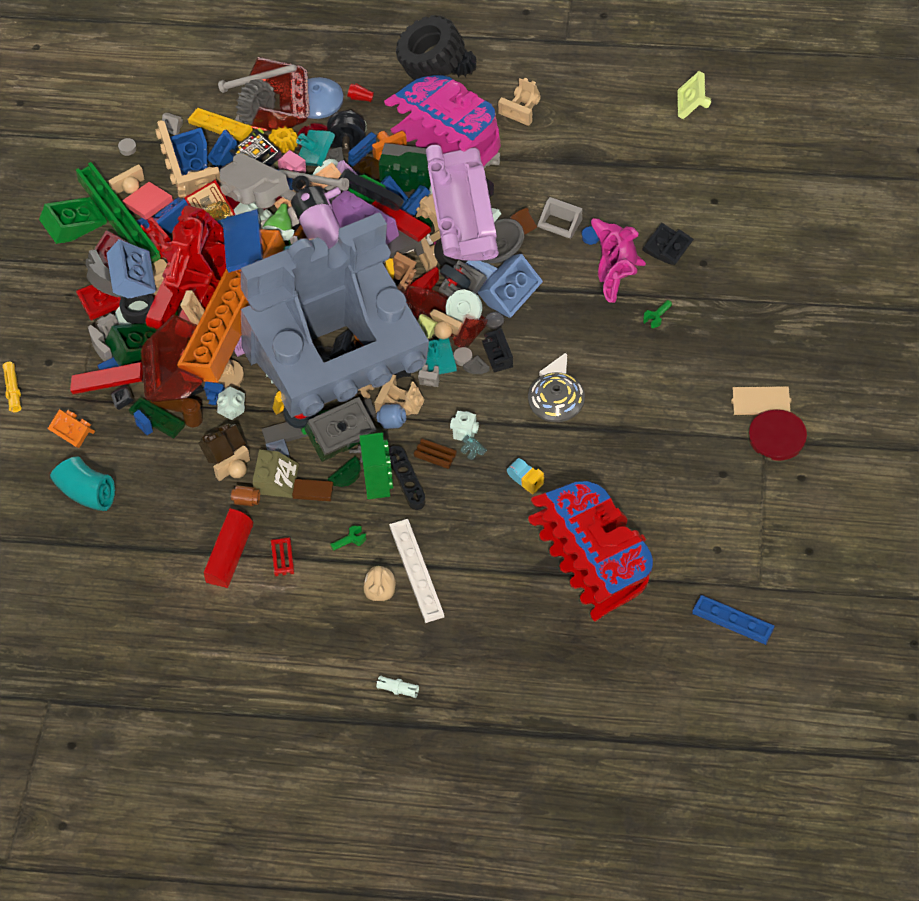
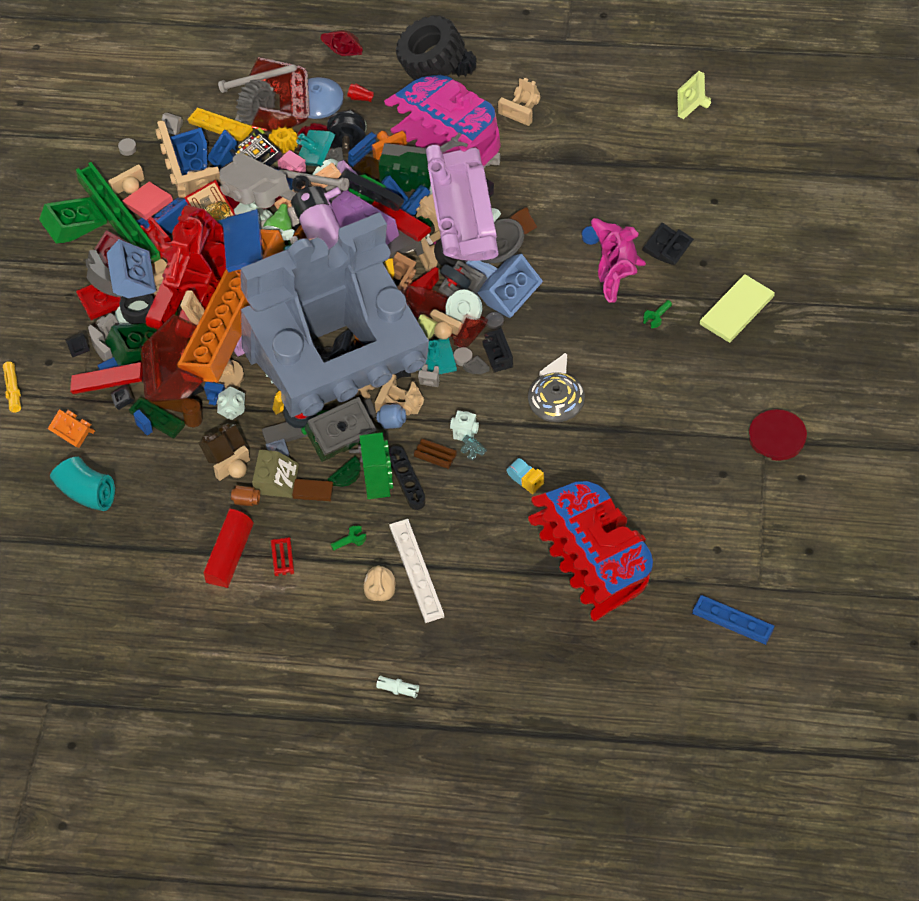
(77, 345): none -> black tile
(342, 43): none -> dark red hat
(453, 143): none -> dark grey bar
(561, 210): light grey tile -> none
(737, 308): none -> yellowish green tile
(760, 399): tan piece -> none

